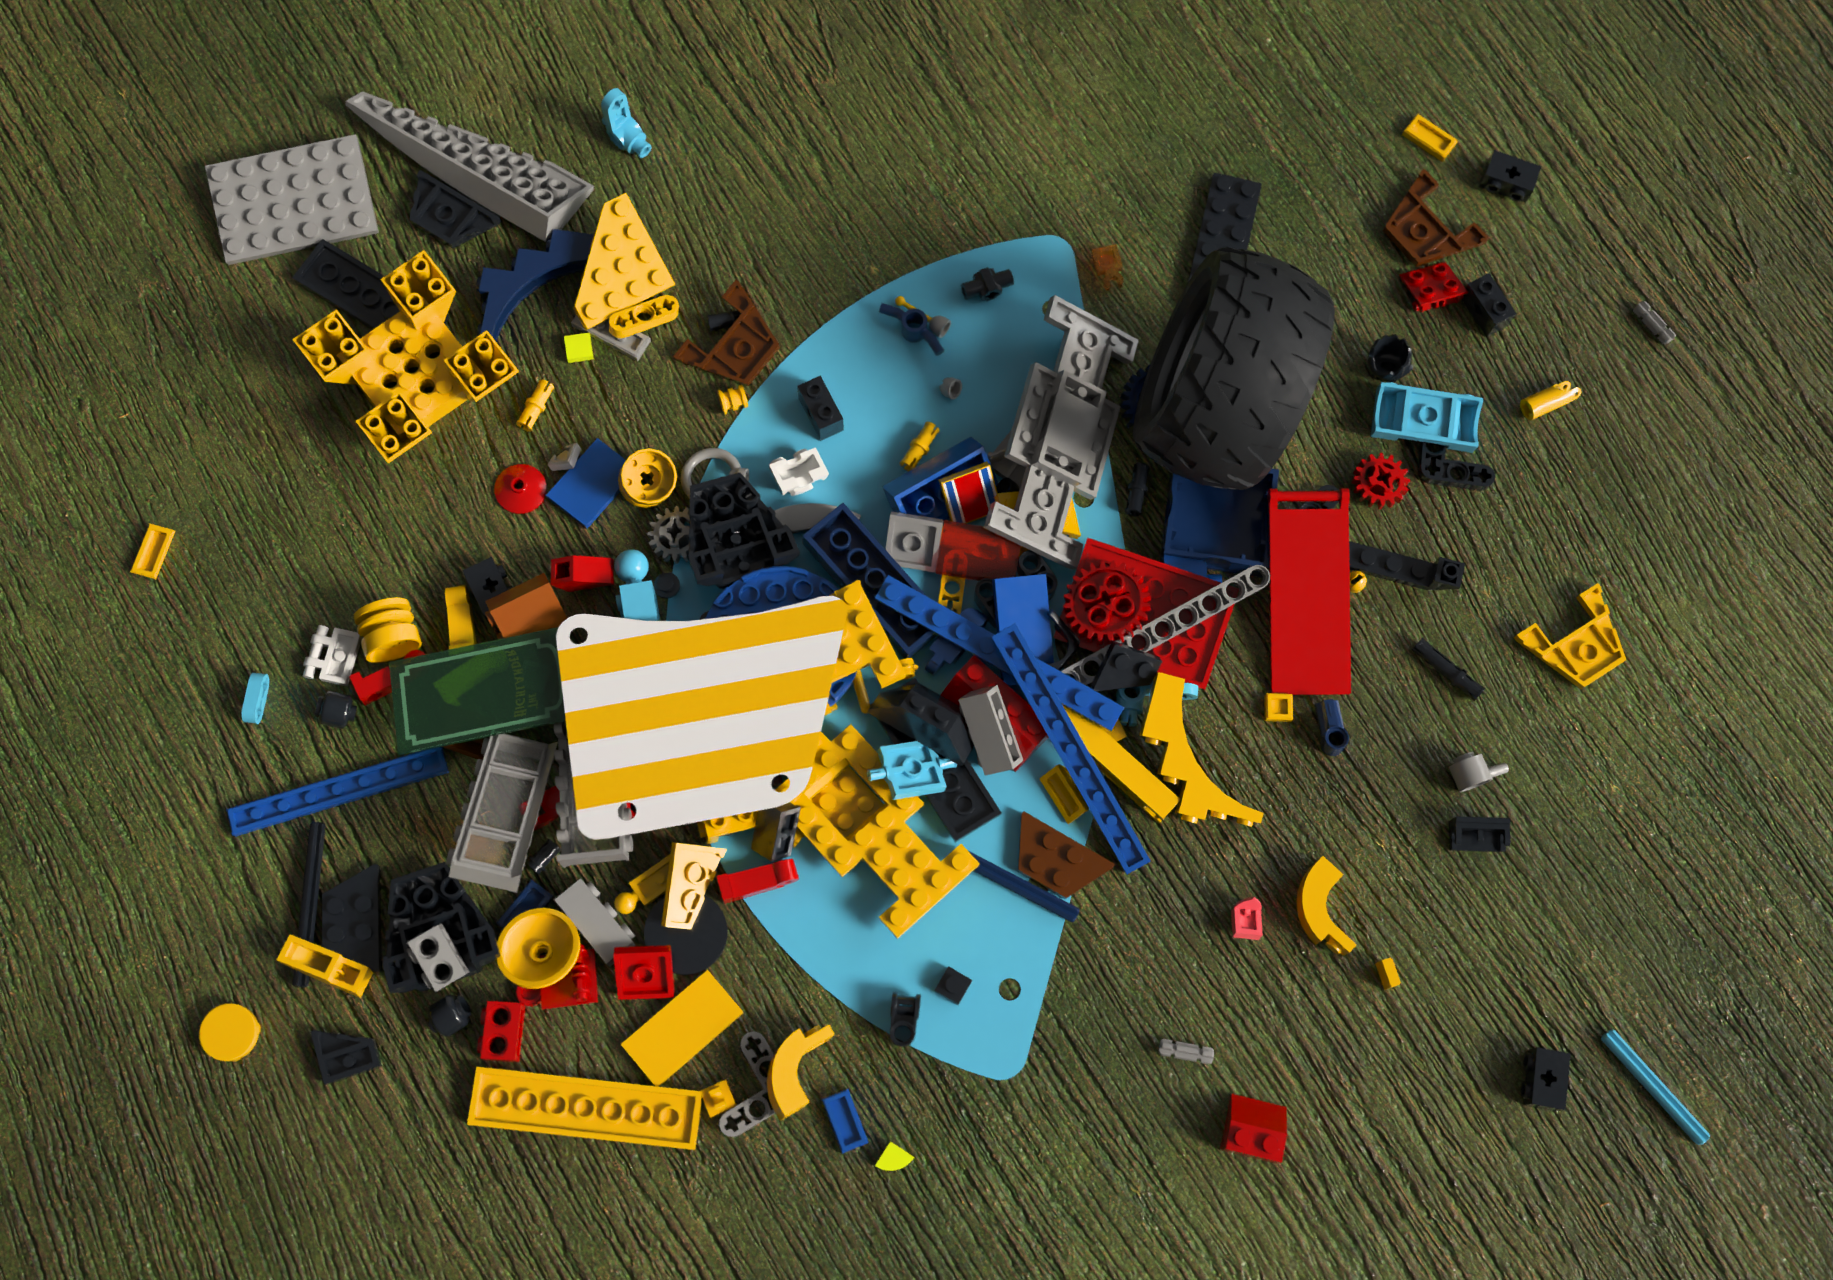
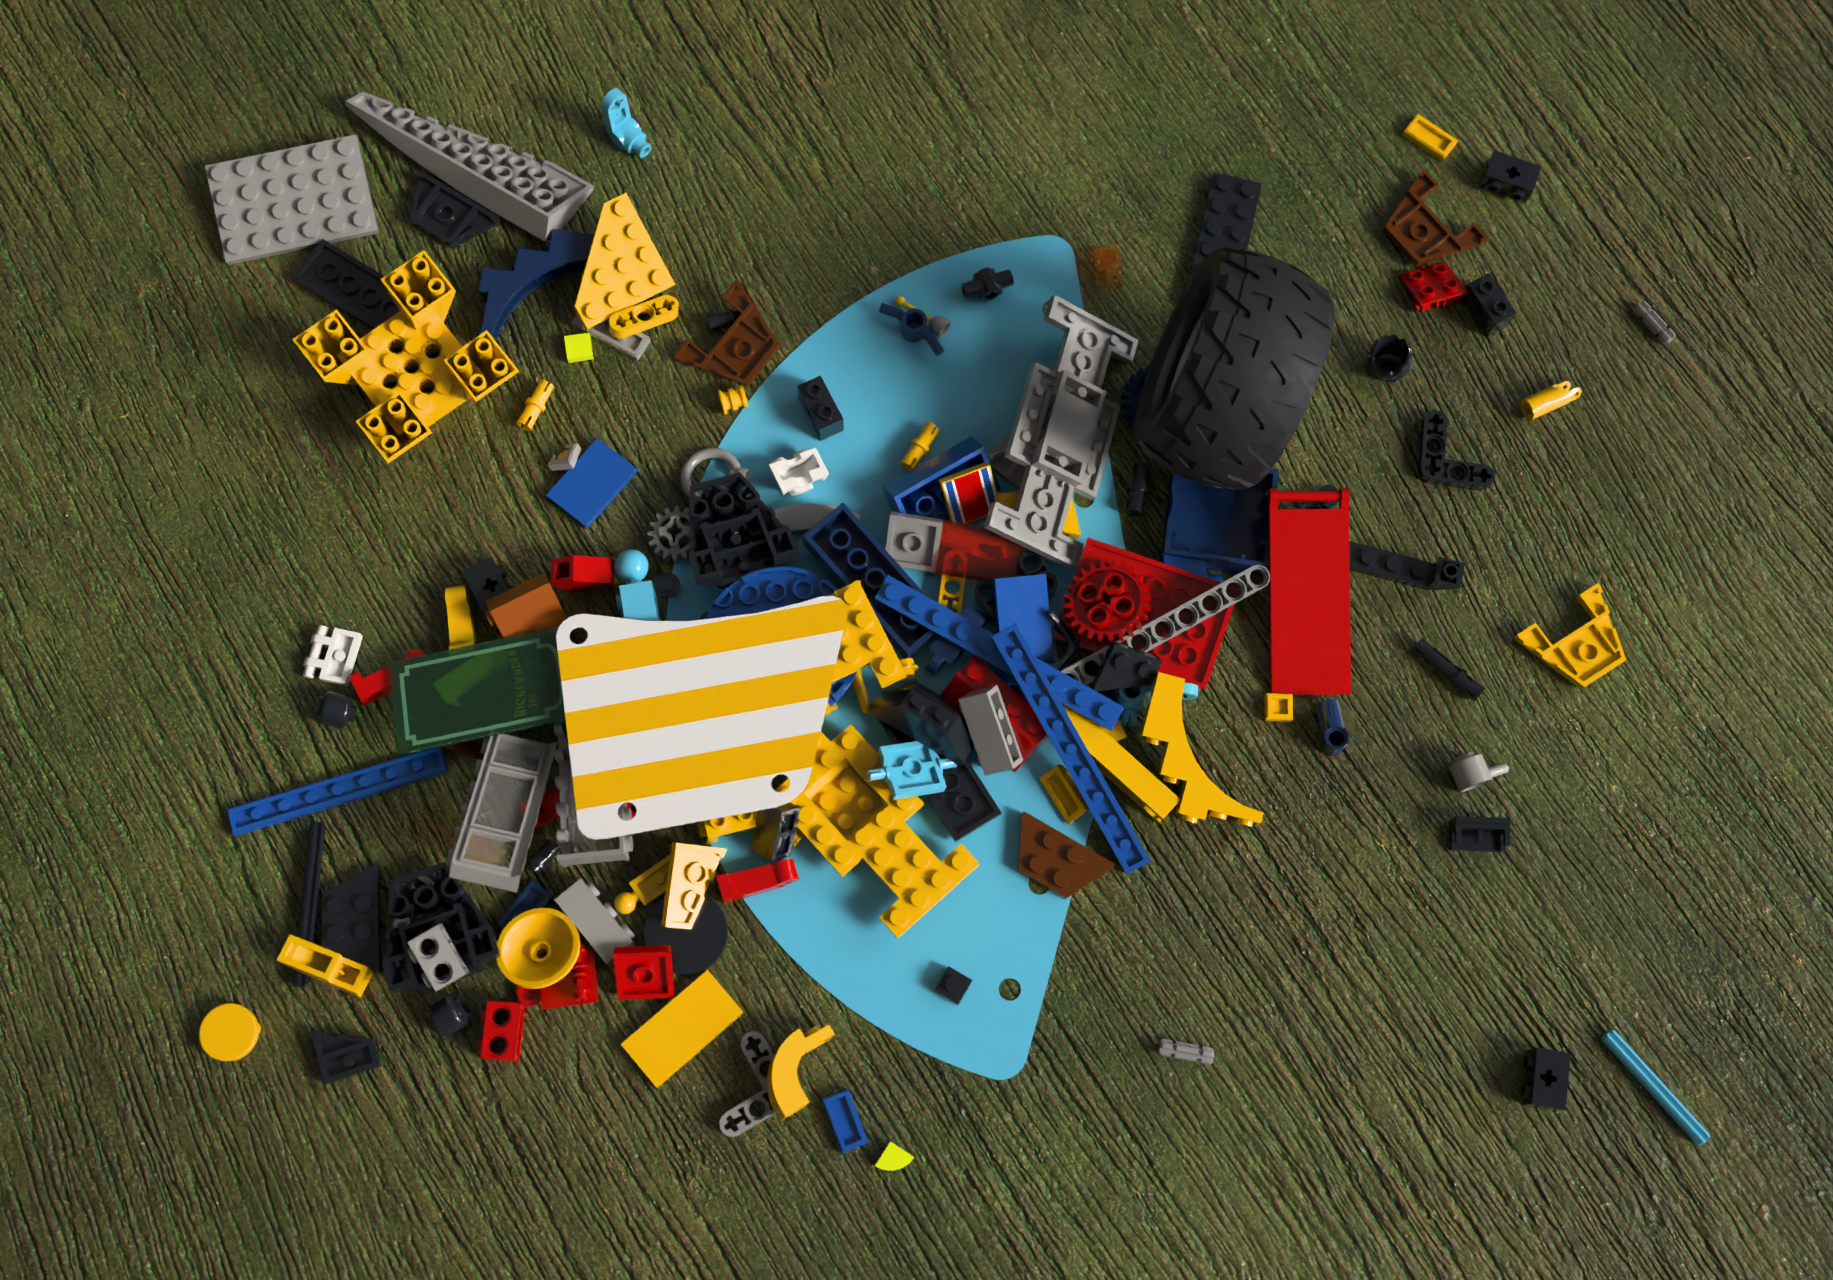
(152, 551): yellow tile -> none
(255, 698): medium azure beam -> none
(387, 630): yellow wheel -> none
(524, 499): red dish -> none
(585, 1108): yellow plate -> none
(645, 463): yellow wheel -> none
(718, 1098): yellow tile -> none
(904, 1016): black piece -> none
(951, 387): light grey hinge -> none
(1007, 485): black hinge -> none
(1026, 889): dark blue axle -> none
(1247, 919): coral plate -> none
(1255, 1129): red slope -> none
(1313, 910): yellow arch -> none
(1360, 584): yellow hinge -> none
(1380, 472): red gear -> none
(1388, 973): yellow tile -> none
(1426, 416): medium azure piece -> none

